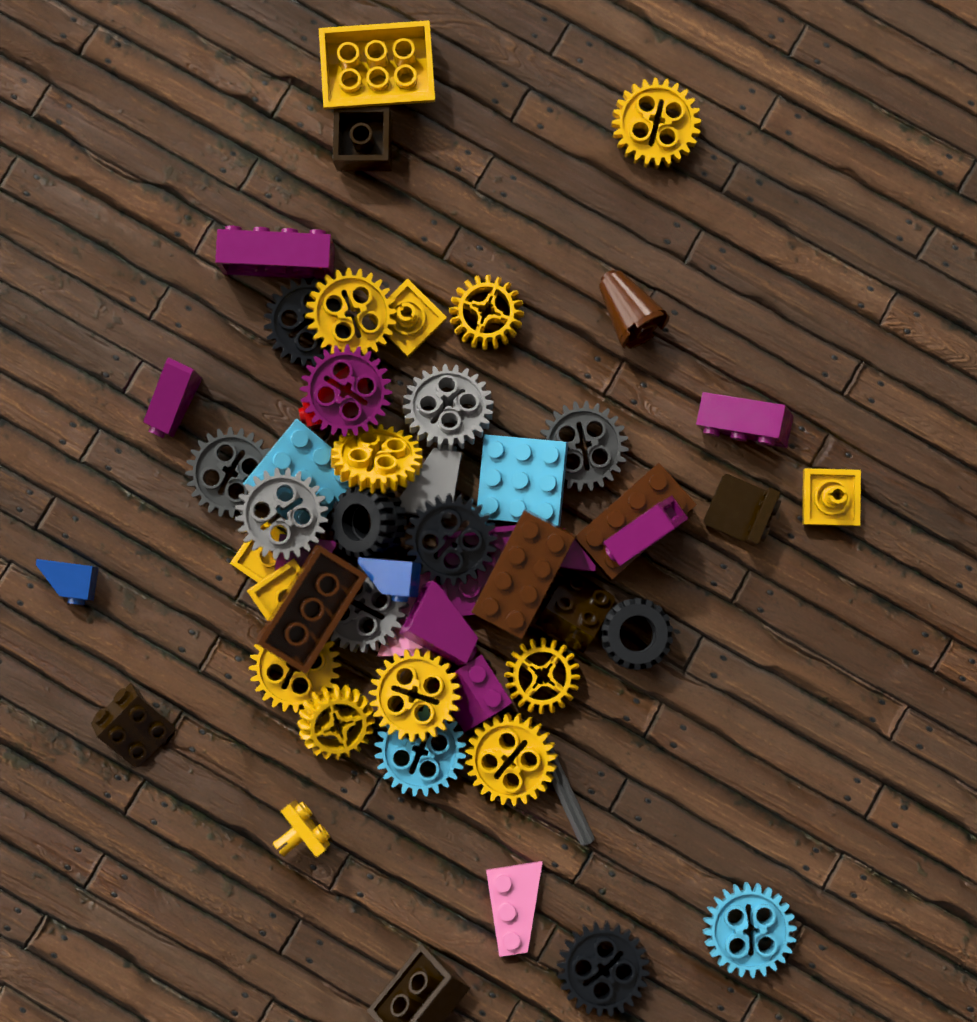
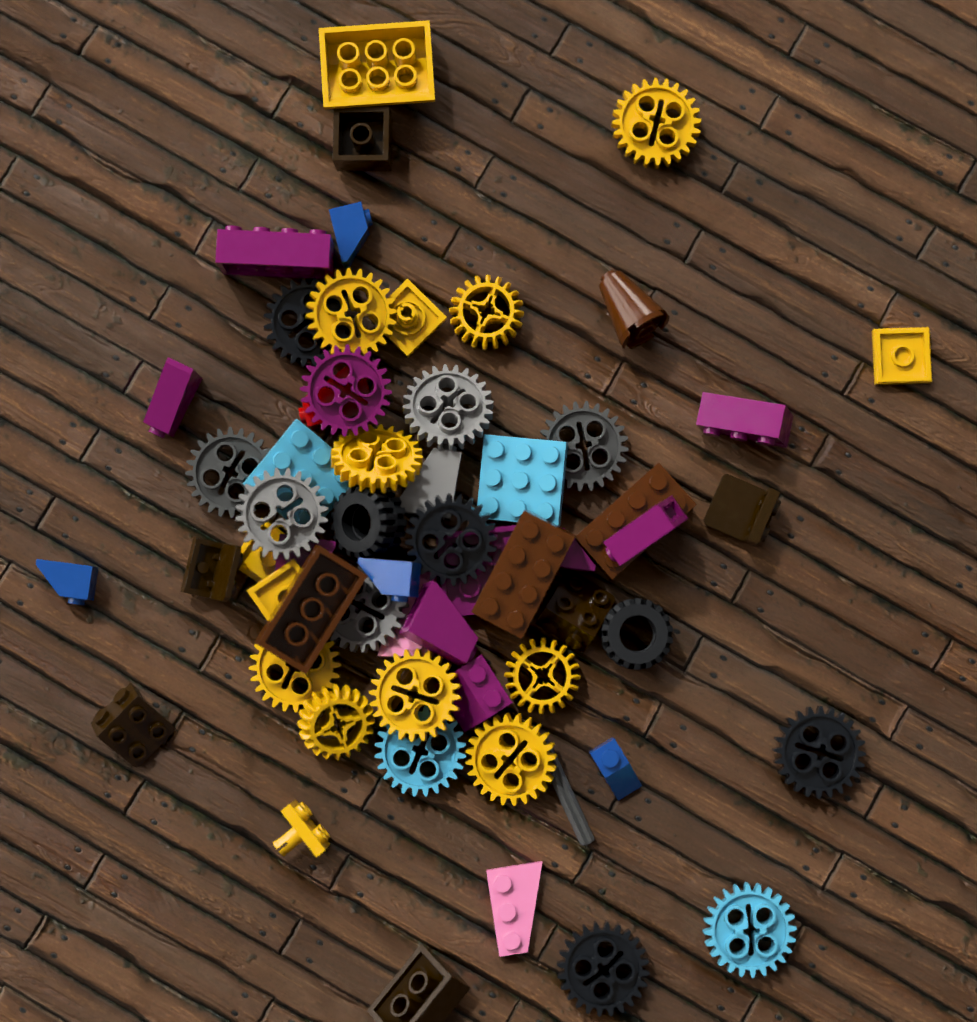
(212, 569): none -> dark brown bracket
(350, 230): none -> blue slope
(615, 768): none -> blue slope
(811, 775): none -> black gear
(831, 497): yellow plate -> none
(901, 356): none -> yellow tile

